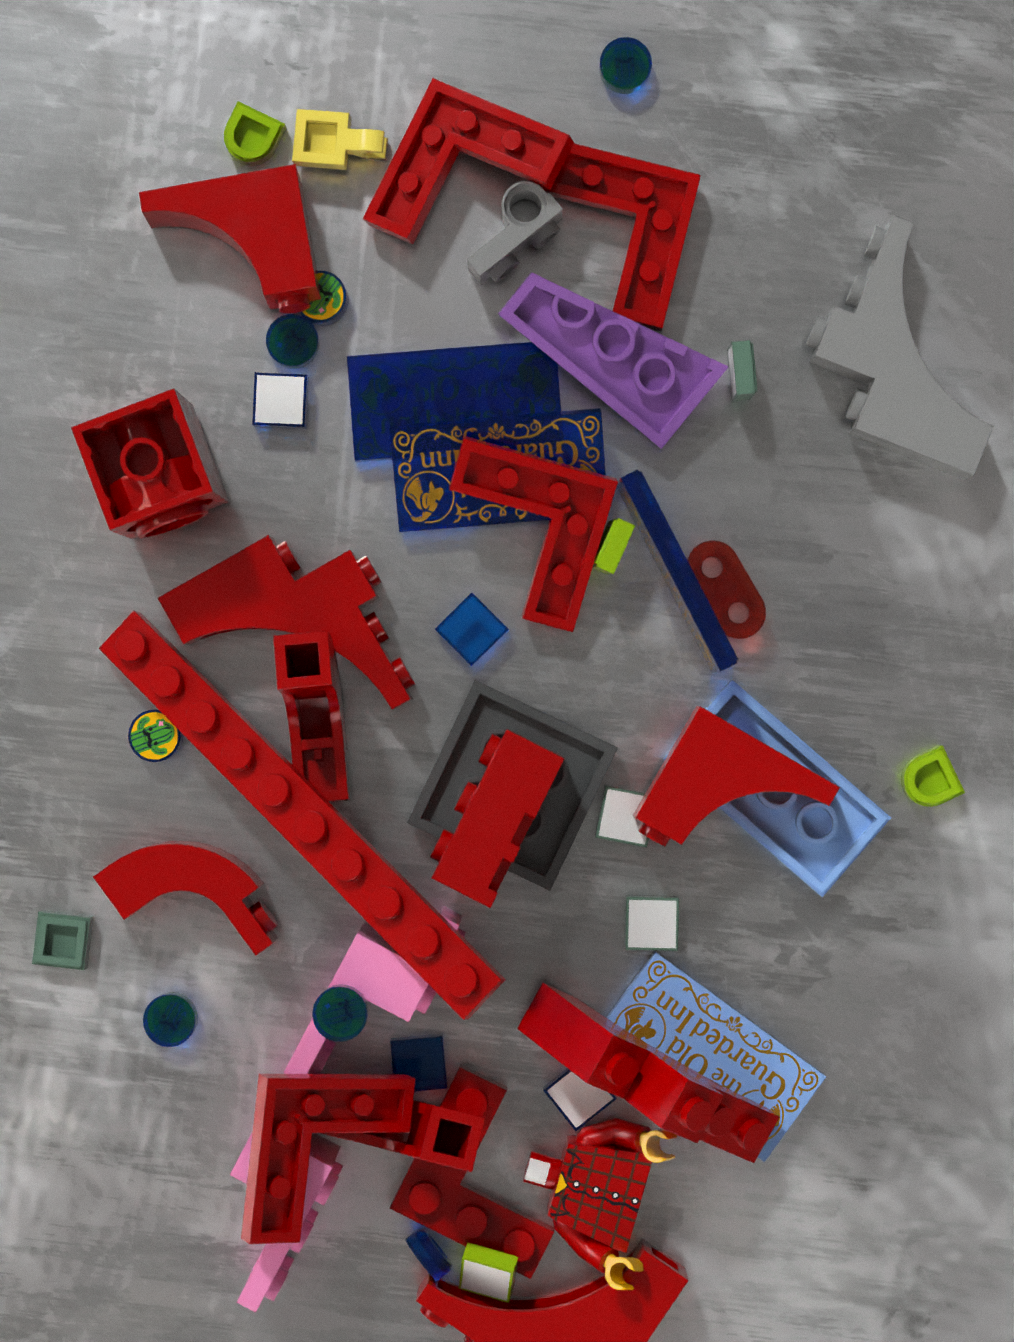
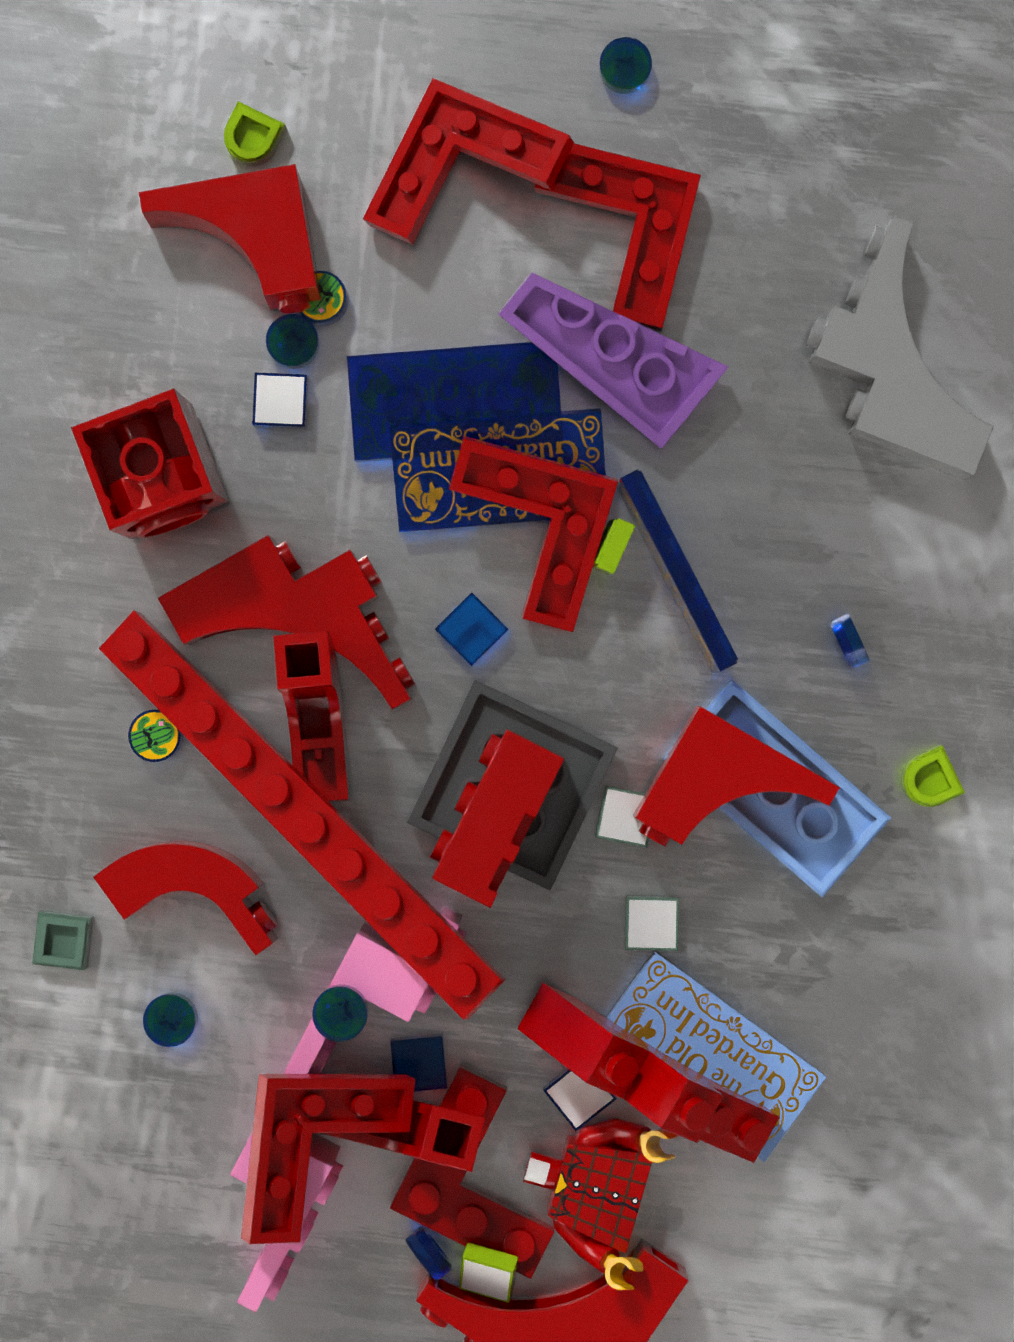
(326, 139): light yellow plate -> none
(499, 255): light grey plate -> none
(729, 587): clear red plate -> none
(742, 370): sand green tile -> none
(849, 641): none -> clear blue tile

